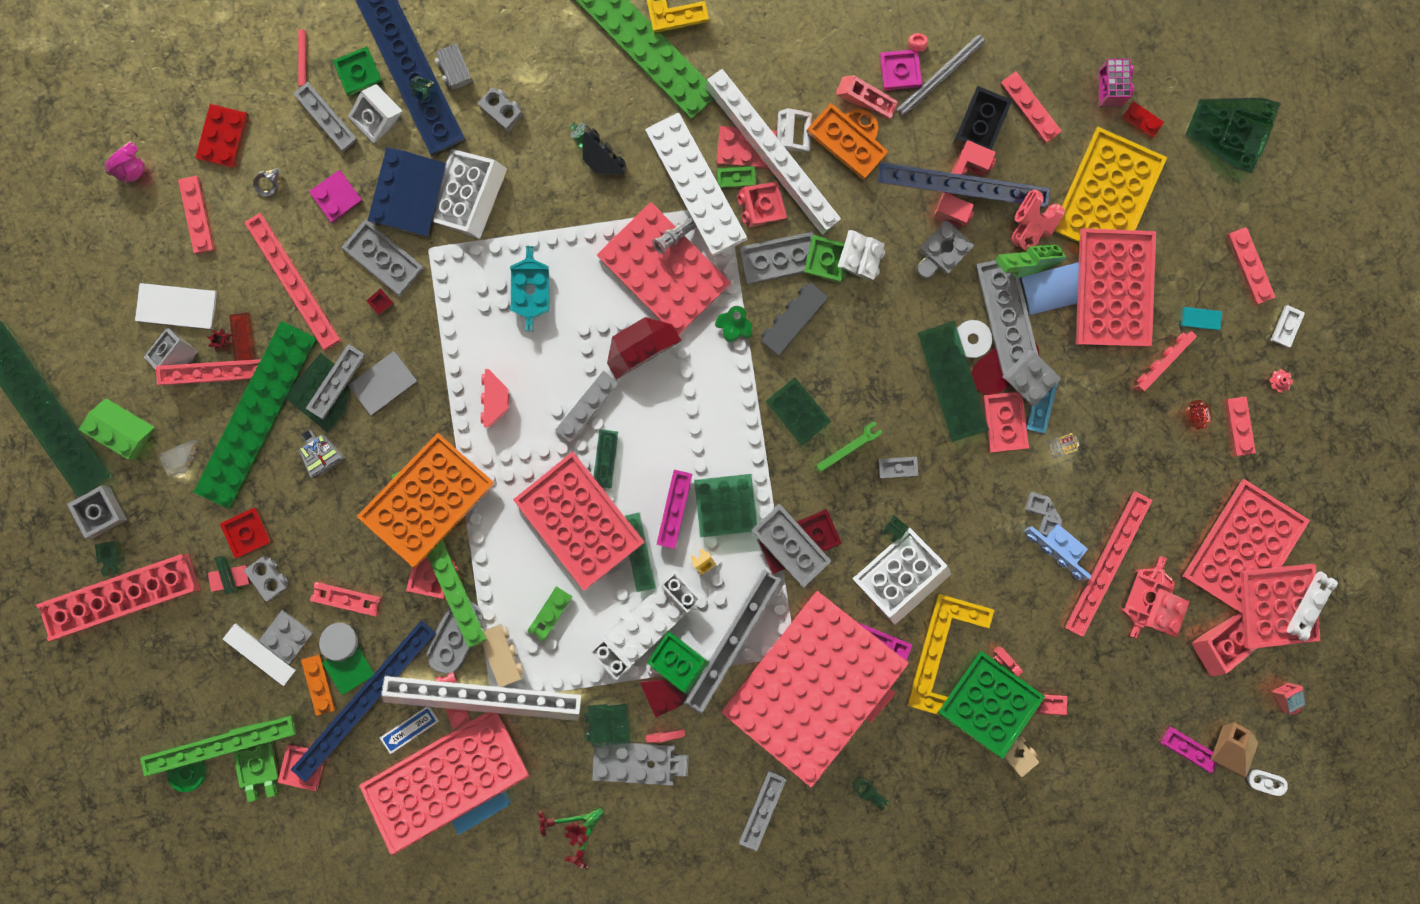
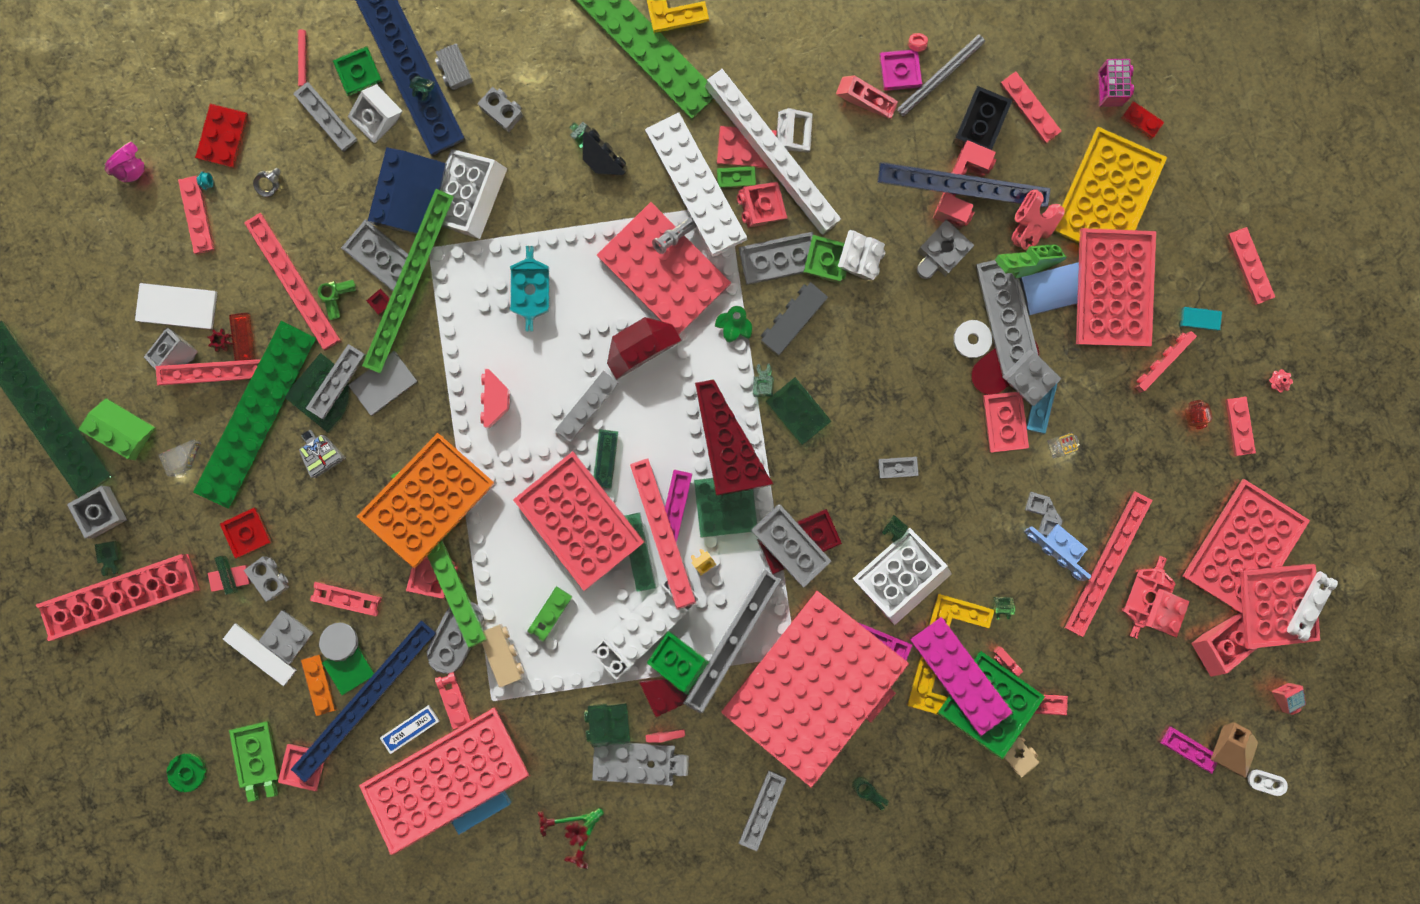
(205, 180): none -> teal plate
(218, 746): bright green plate -> none
(335, 196): dark pink plate -> none
(337, 289): none -> bright green axle
(407, 281): none -> bright green plate
(481, 698): white brick -> none
(662, 534): none -> coral tile
(730, 453): none -> dark red wing
(763, 383): none -> clear green plate
(849, 139): orange plate -> none
(866, 437): bright green tile -> none
(953, 381): clear green plate -> none
(961, 676): none -> dark pink plate
(1003, 605): none -> clear green tile
(1234, 129): clear green wedge -> none
(1287, 326): white plate -> none

